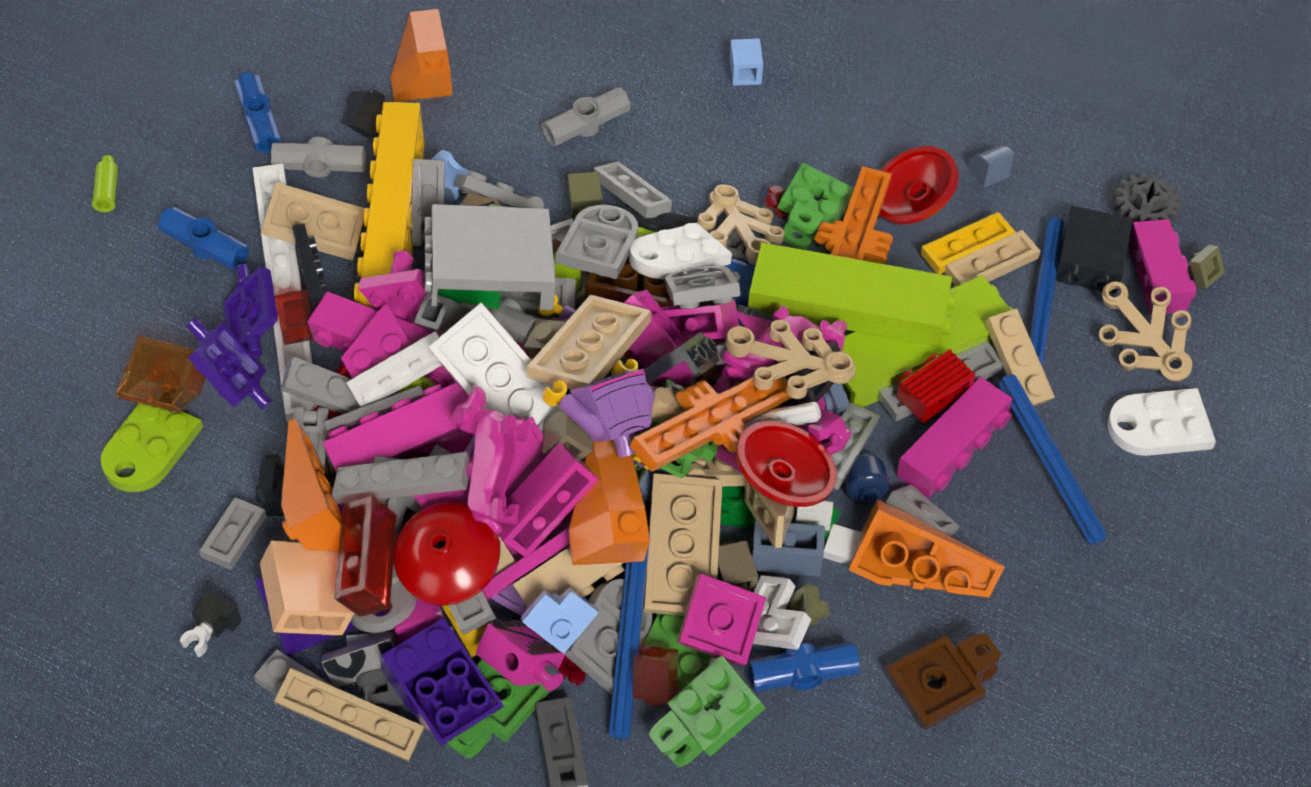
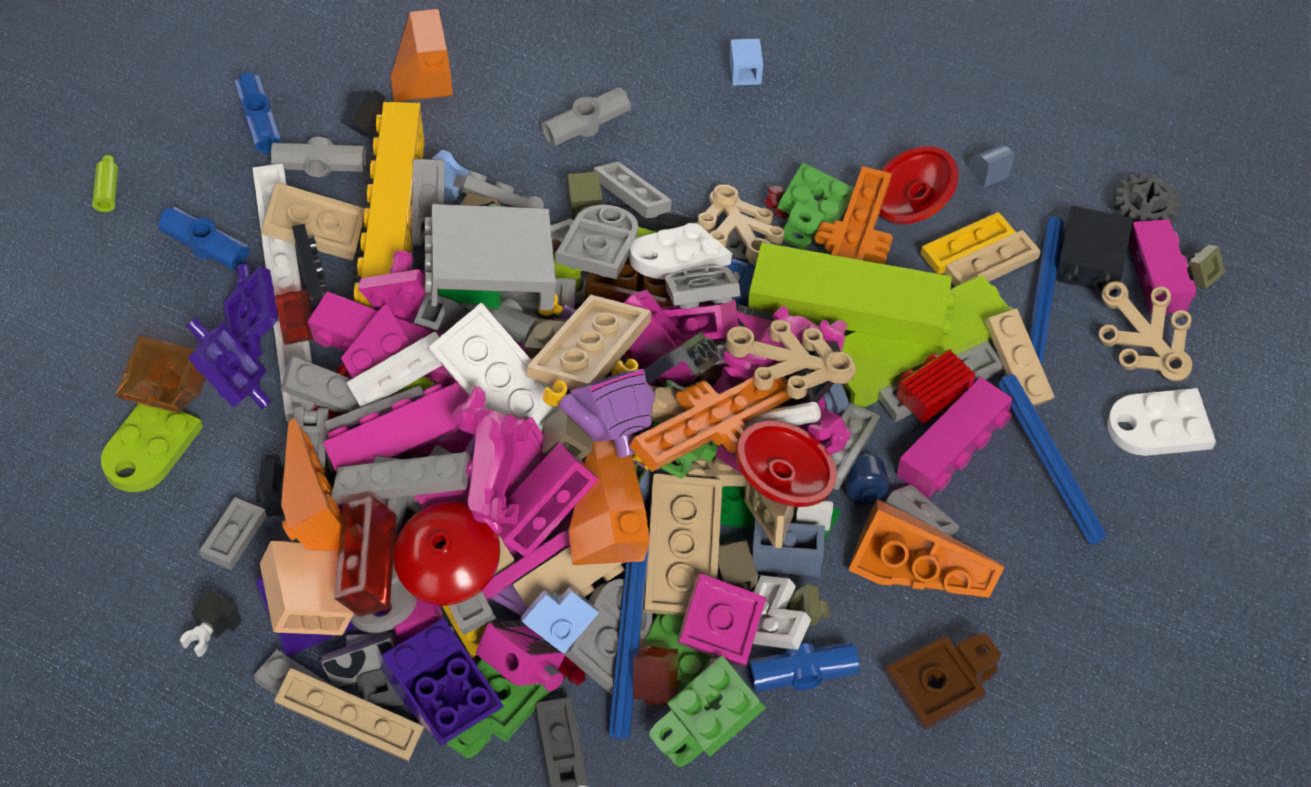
(841, 544): white tile -> none

